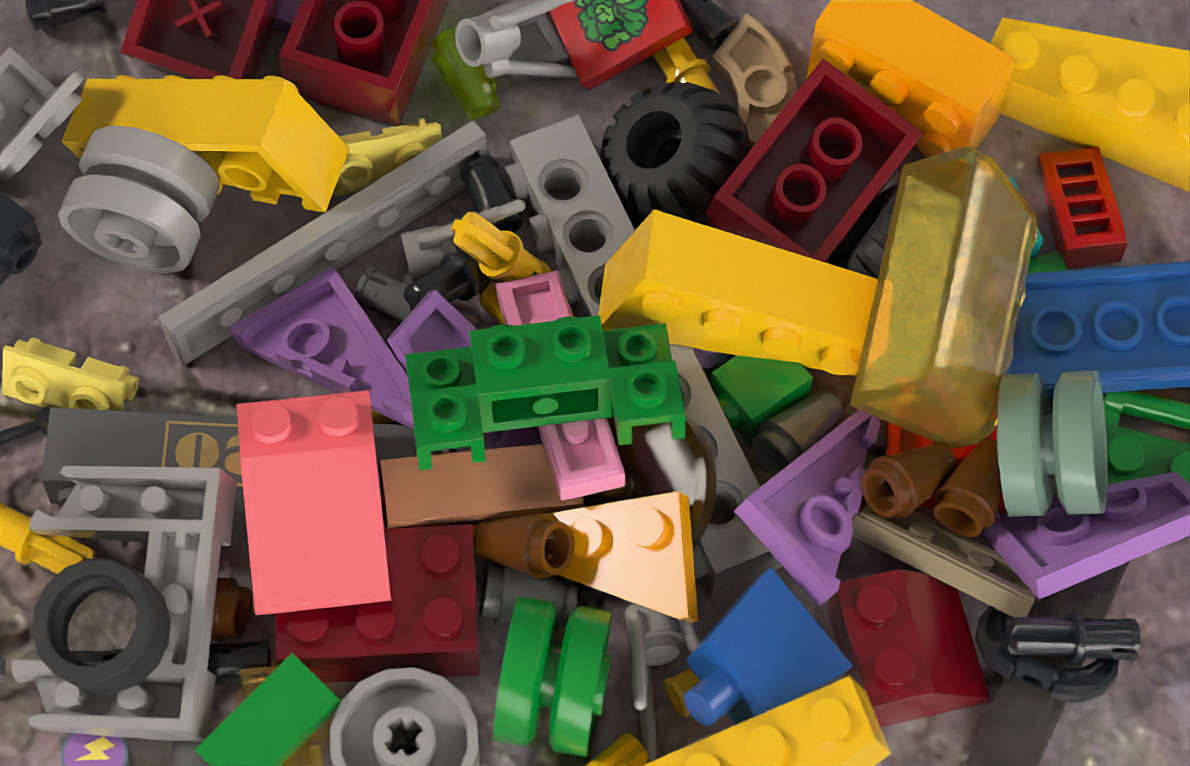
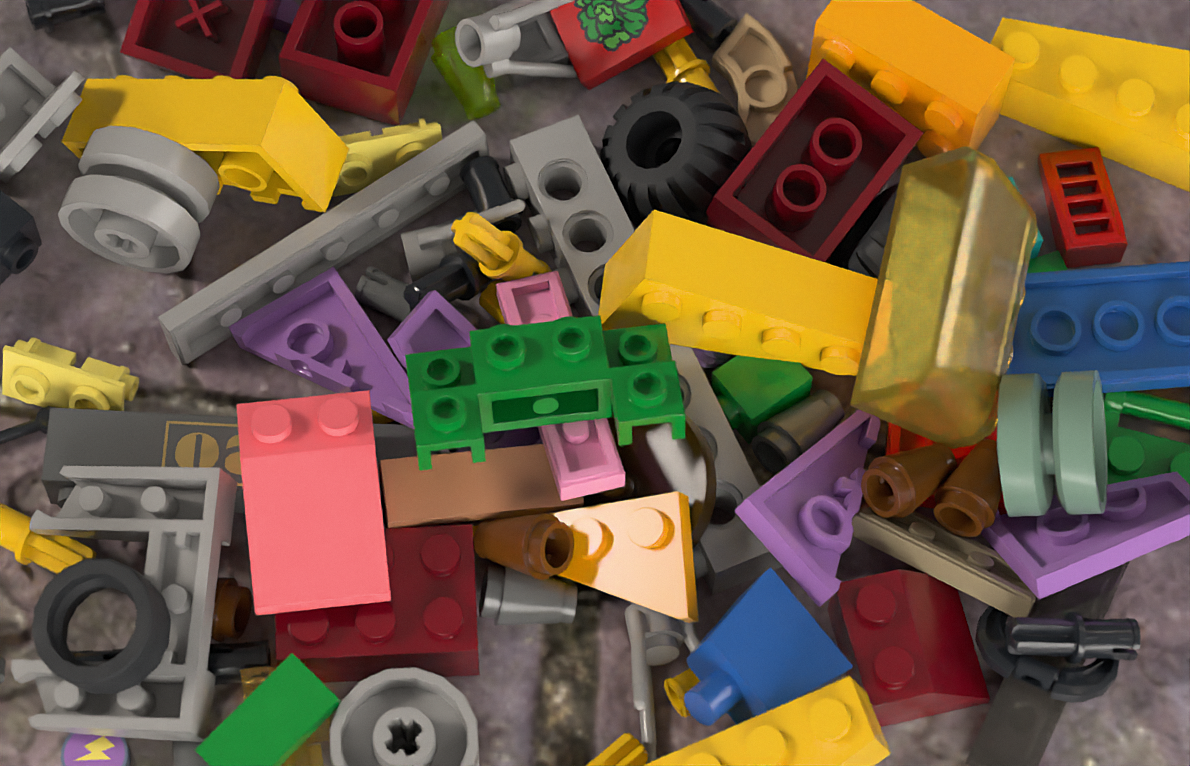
(554, 676): green wheel -> none

